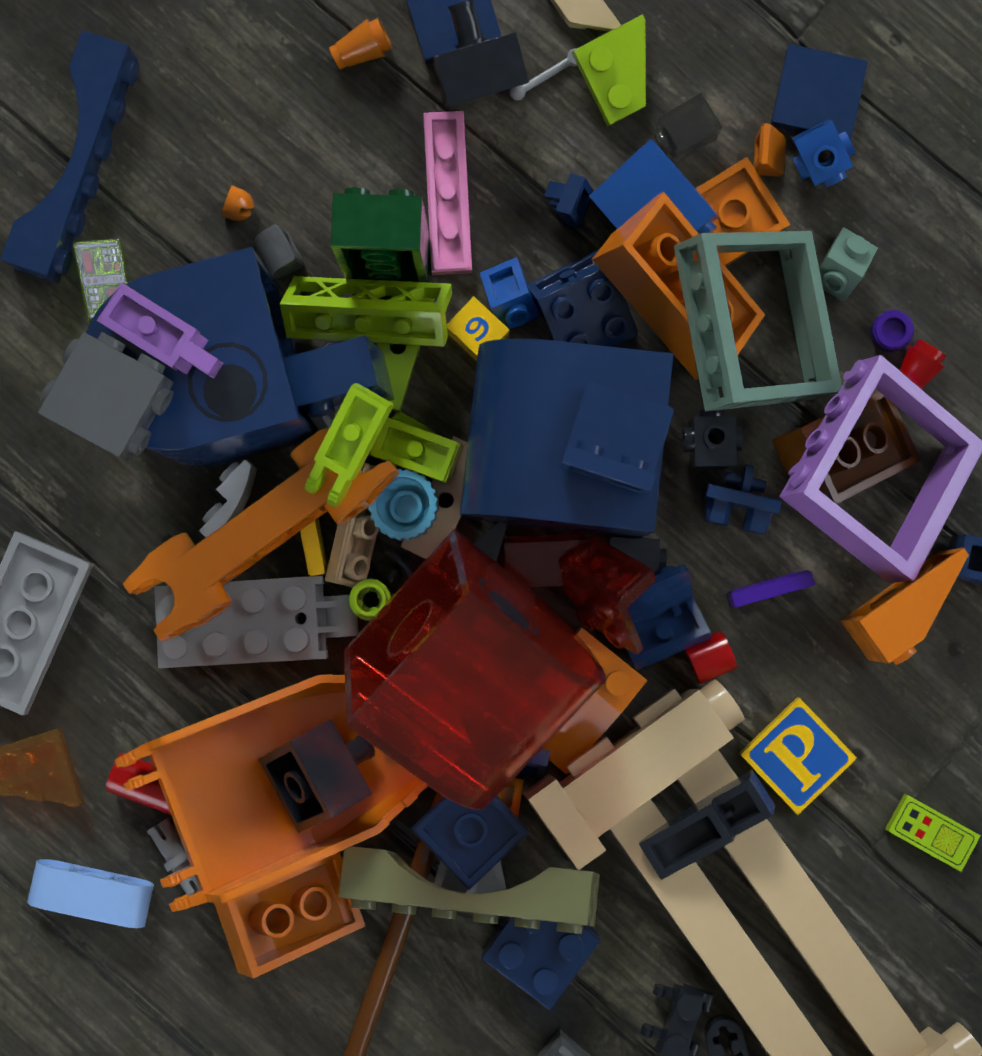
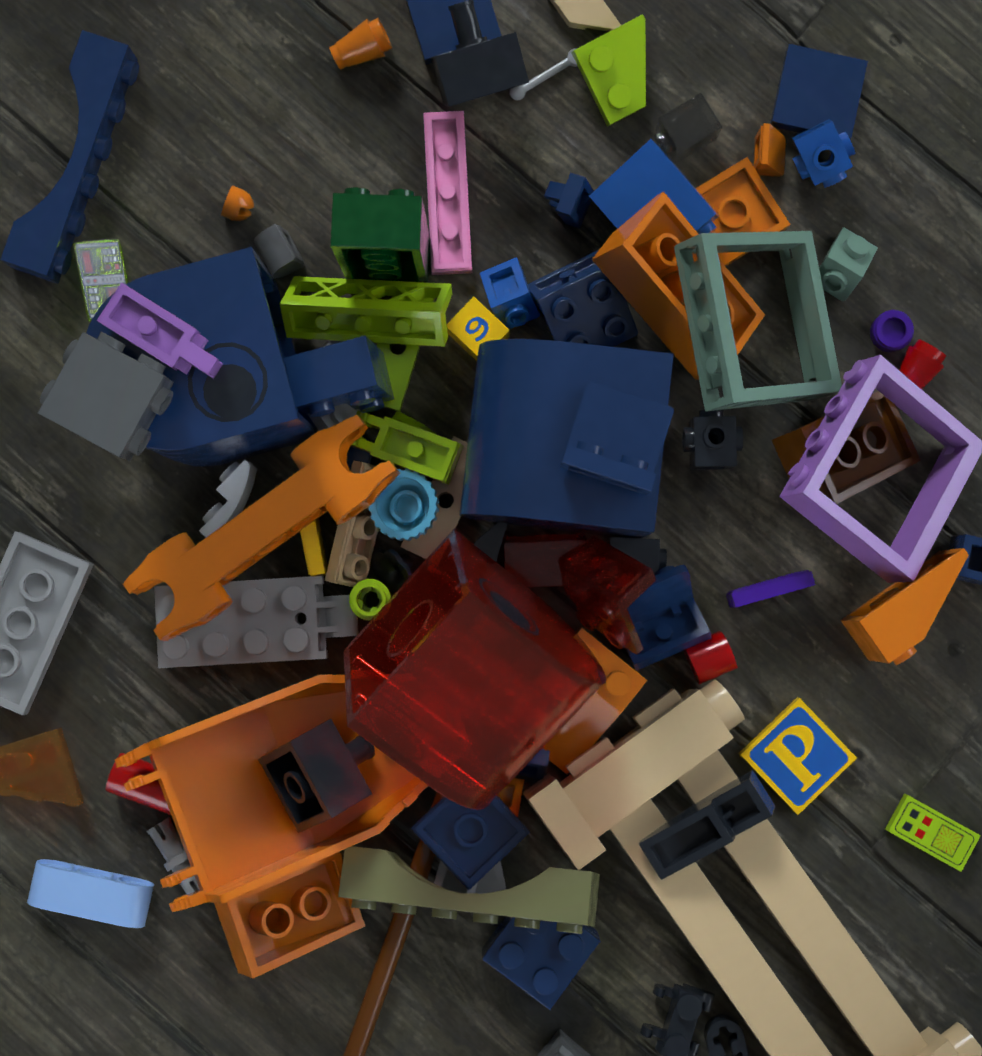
(349, 441): lime hinge -> none
(758, 508): dark blue hips -> none

